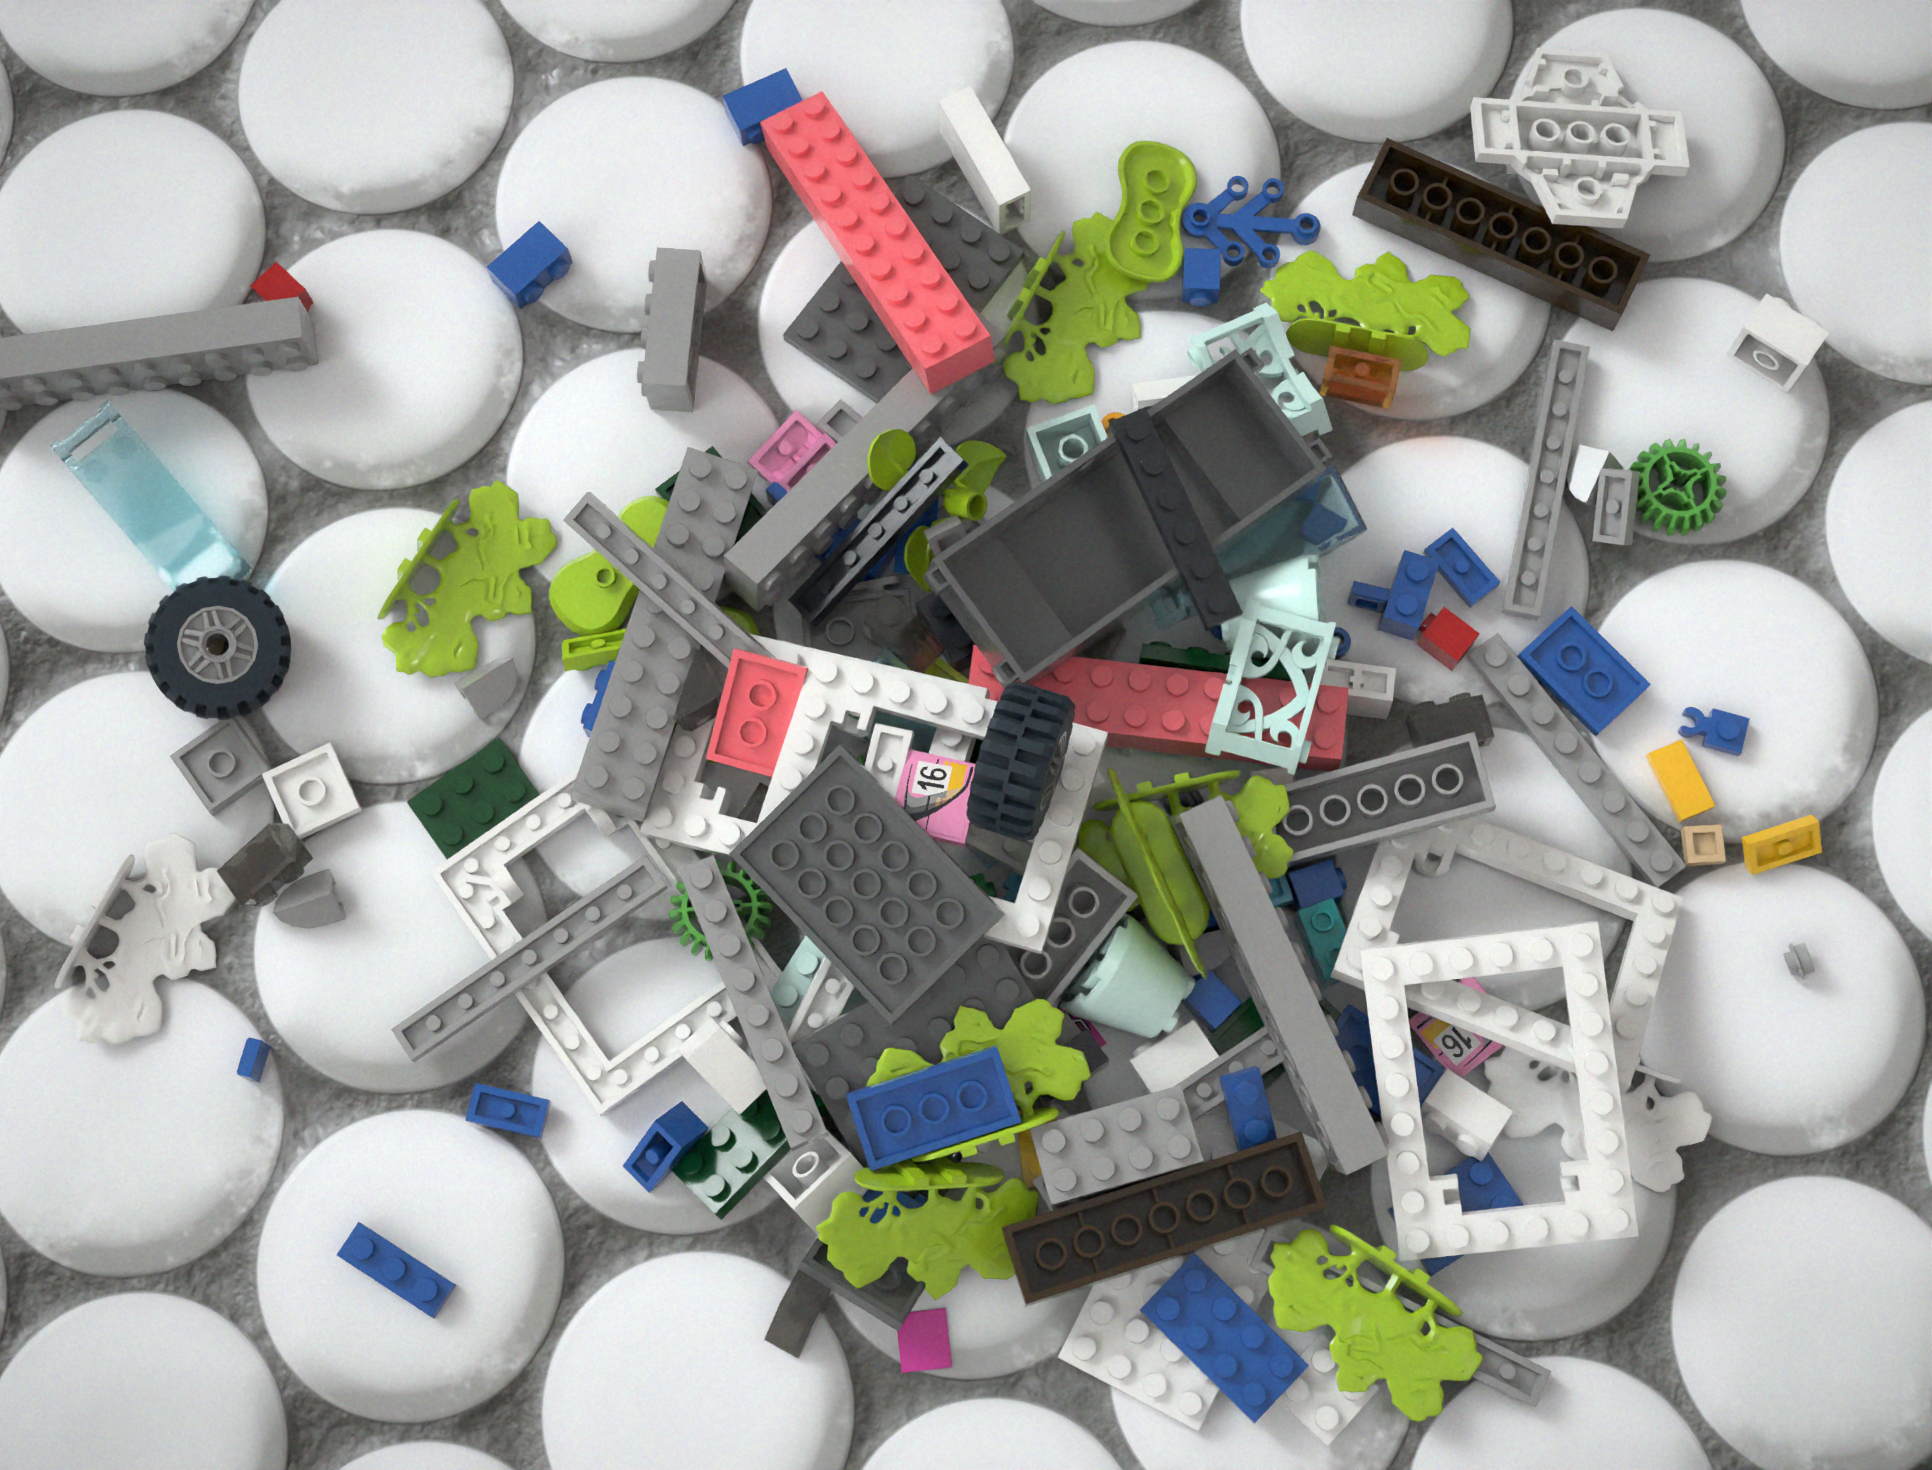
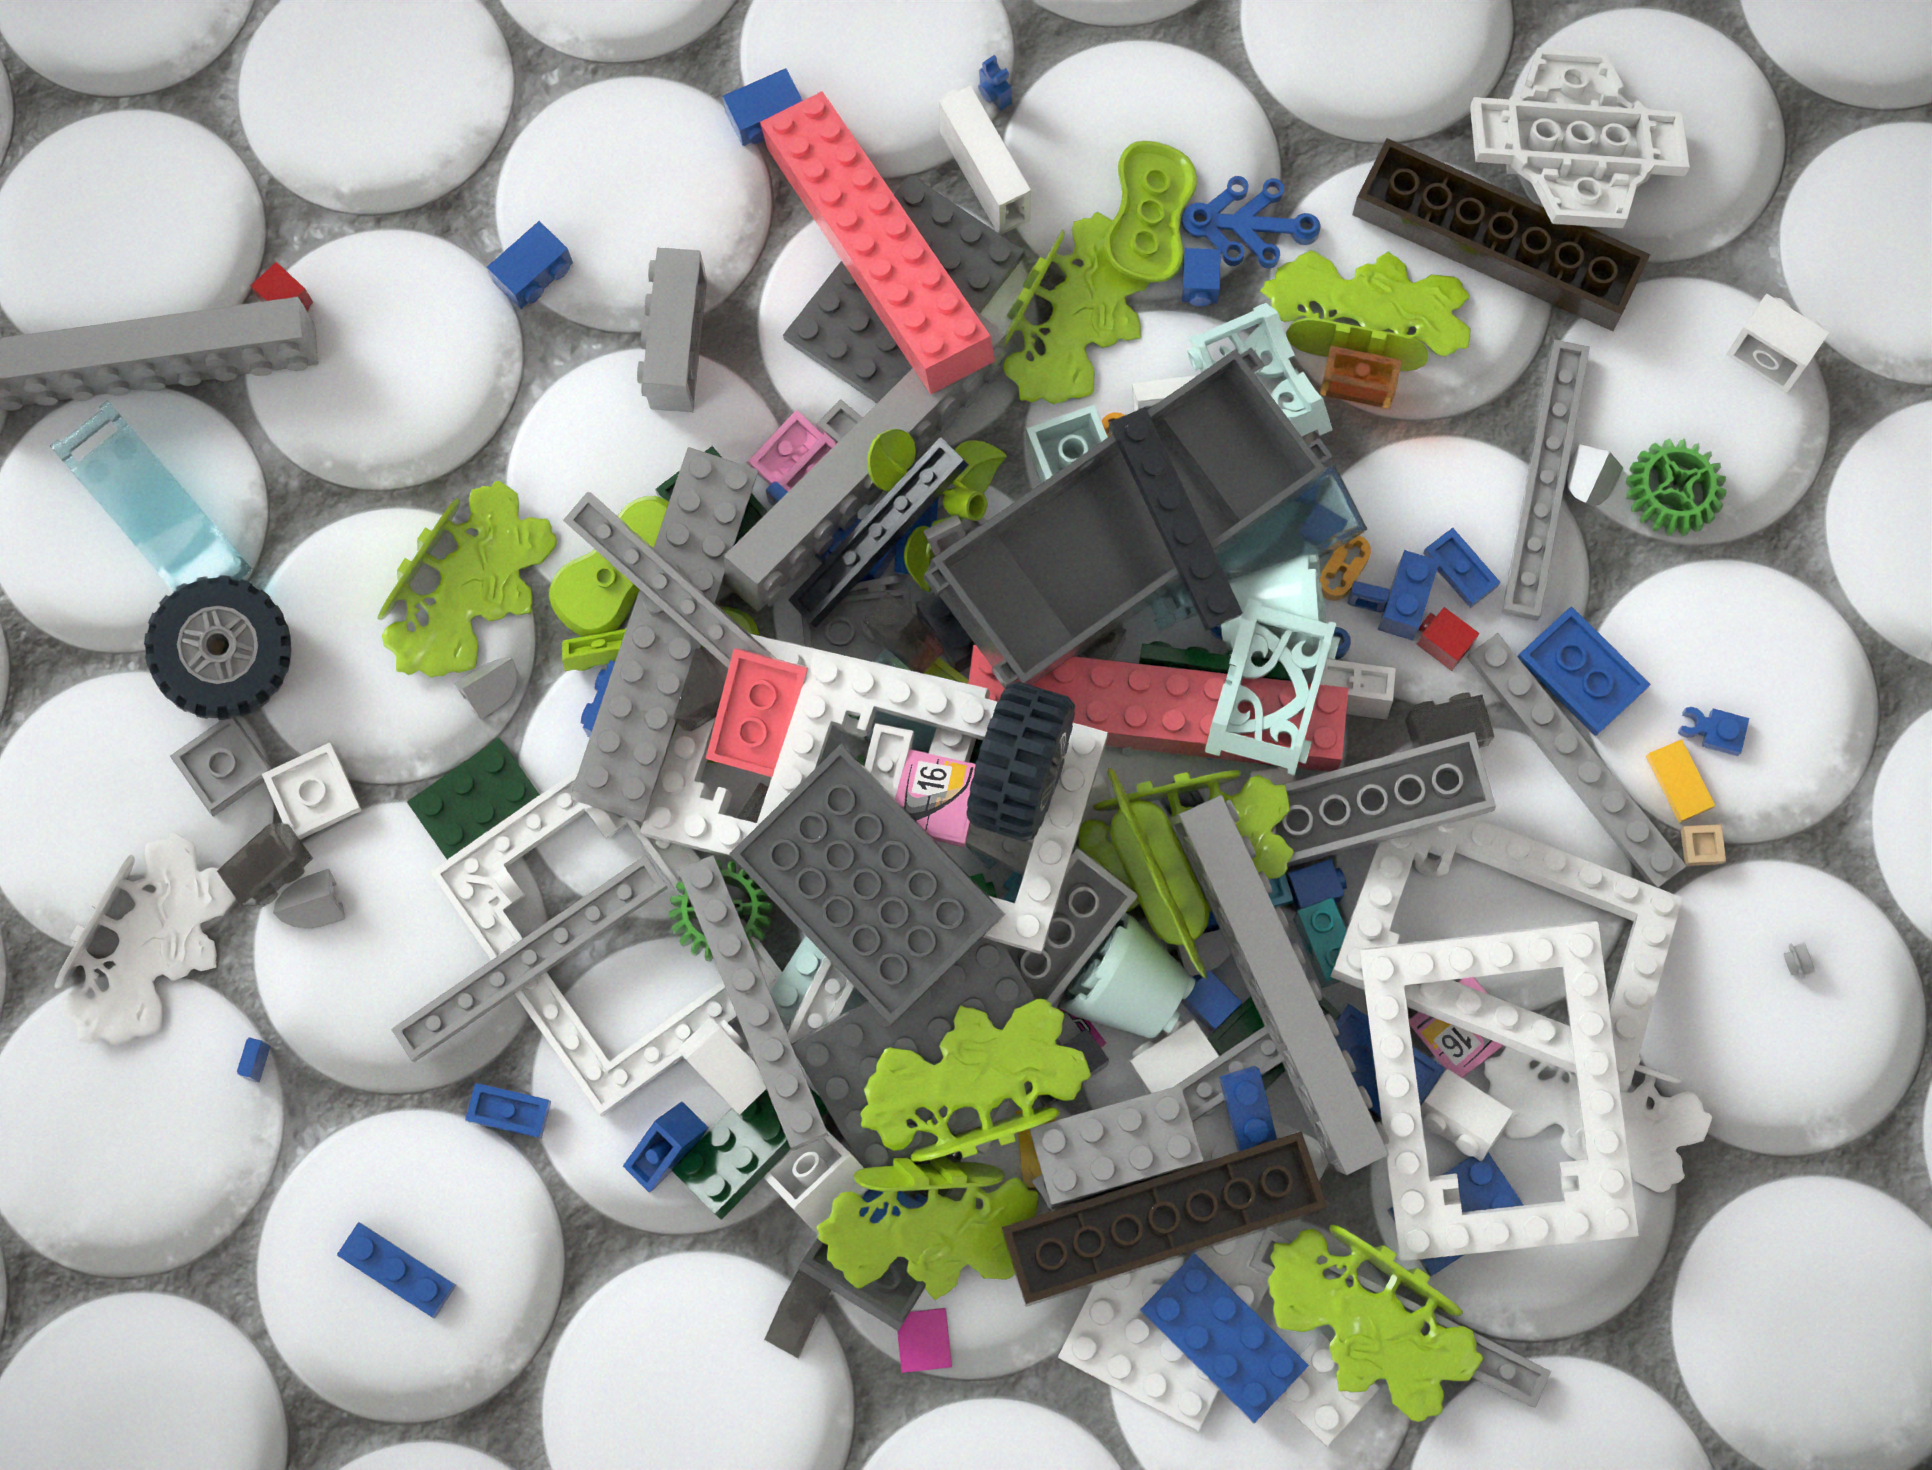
(933, 1107): blue plate -> none
(994, 85): none -> blue plate
(1351, 571): none -> light orange beam
(1616, 506): light grey plate -> none
(1781, 844): yellow plate -> none

